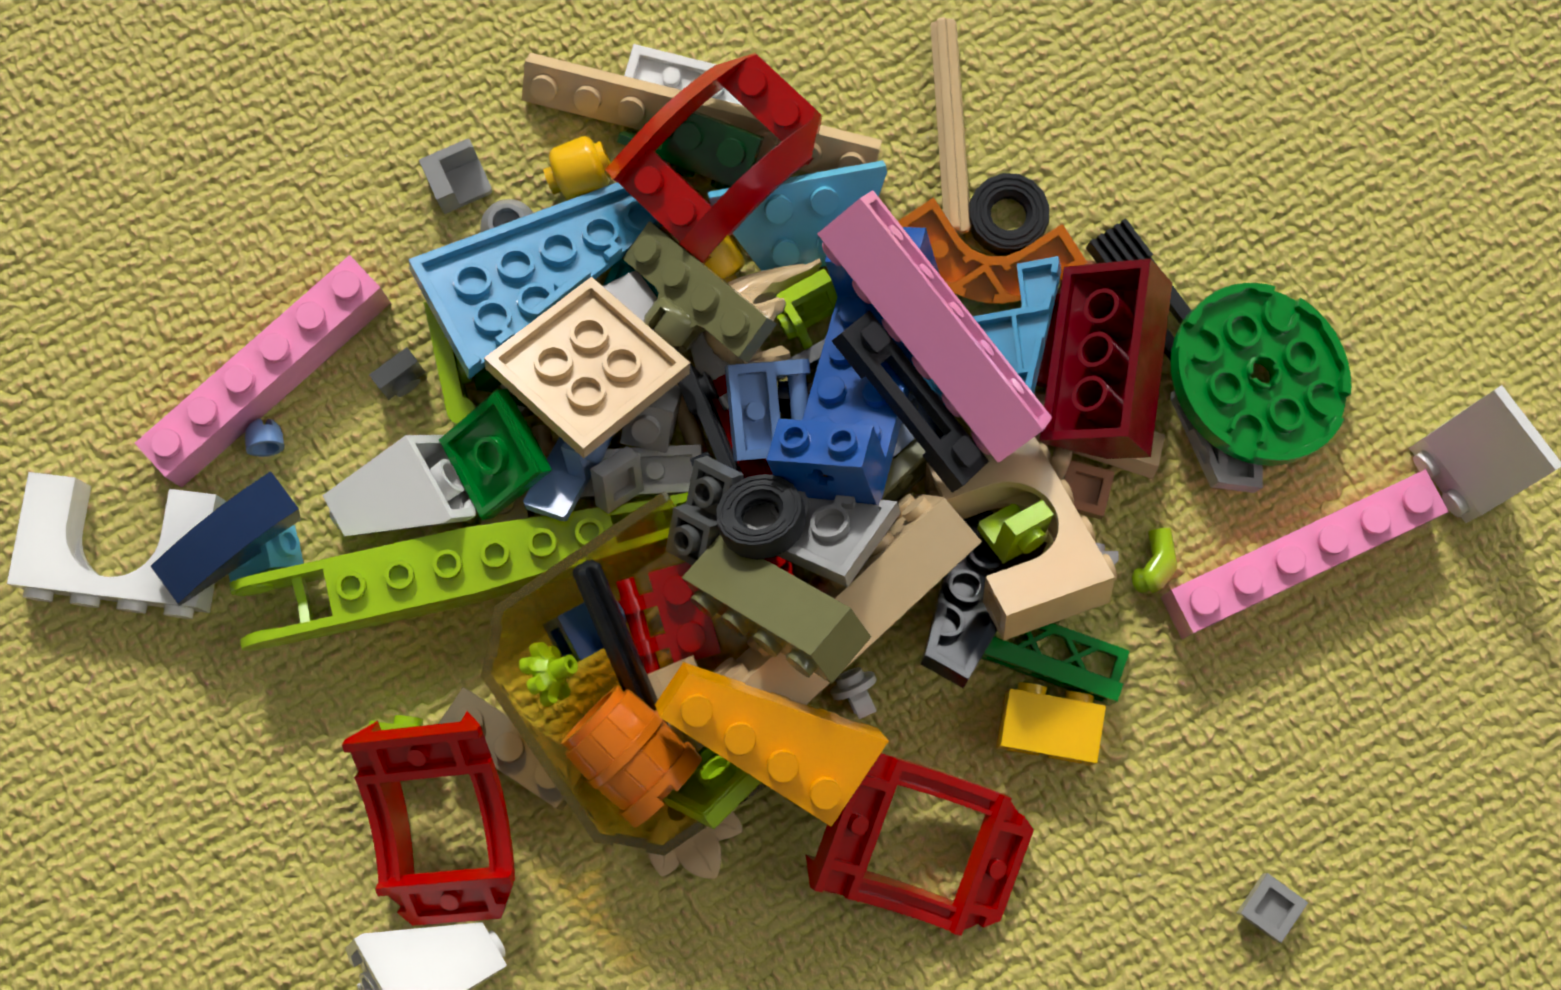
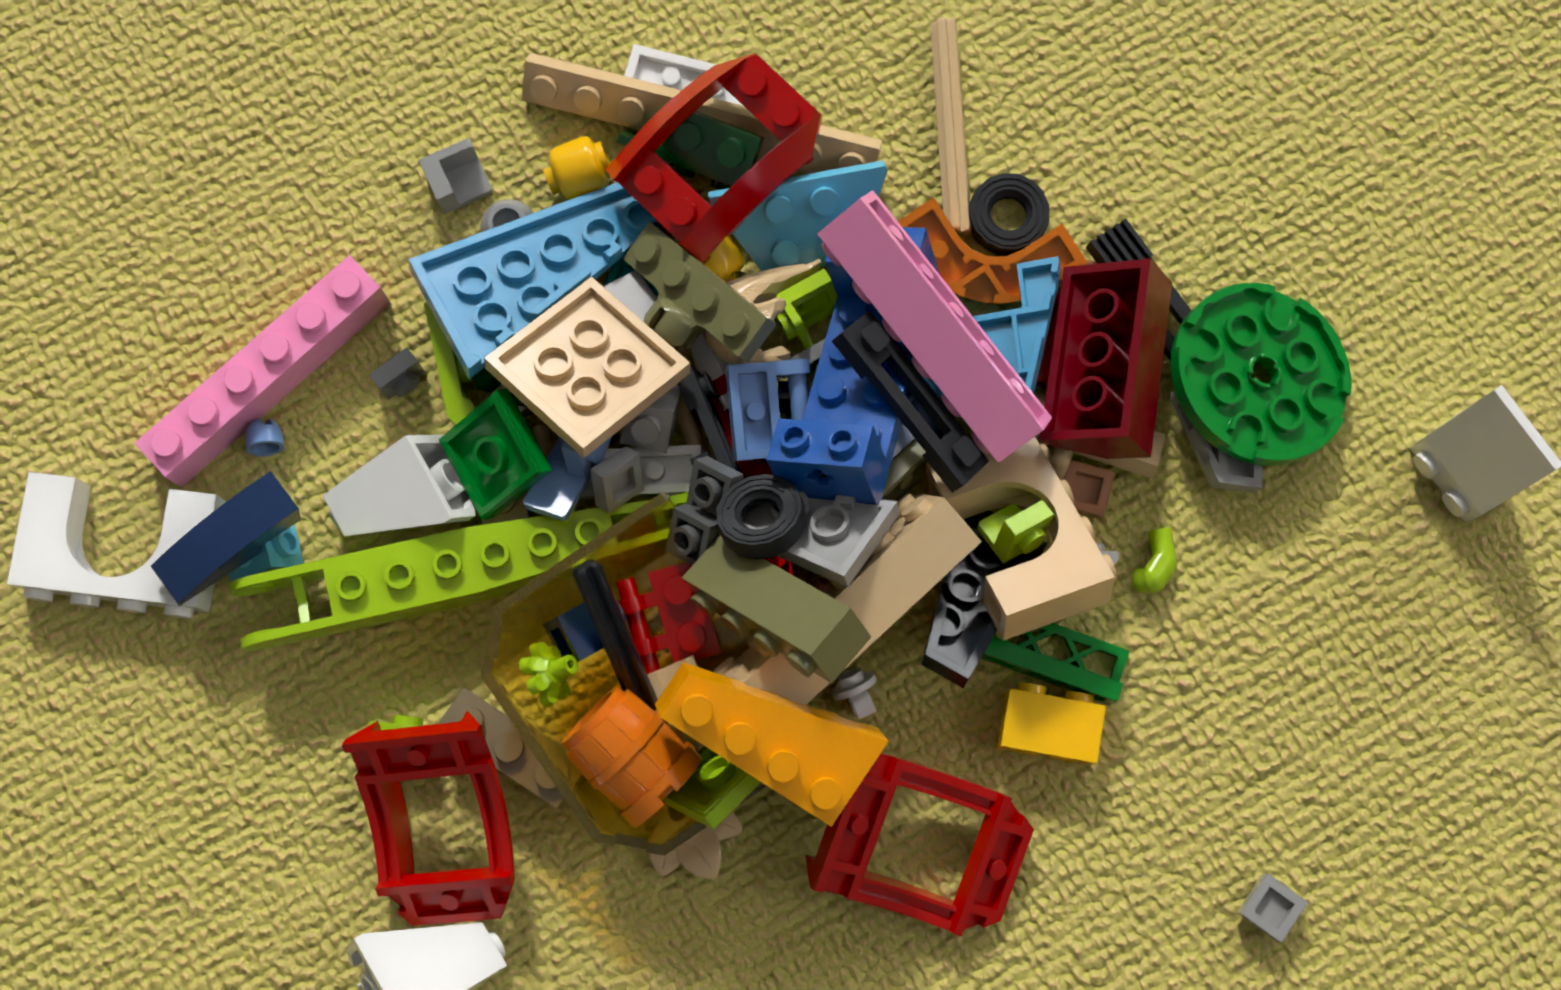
(1303, 554): bright pink brick -> none

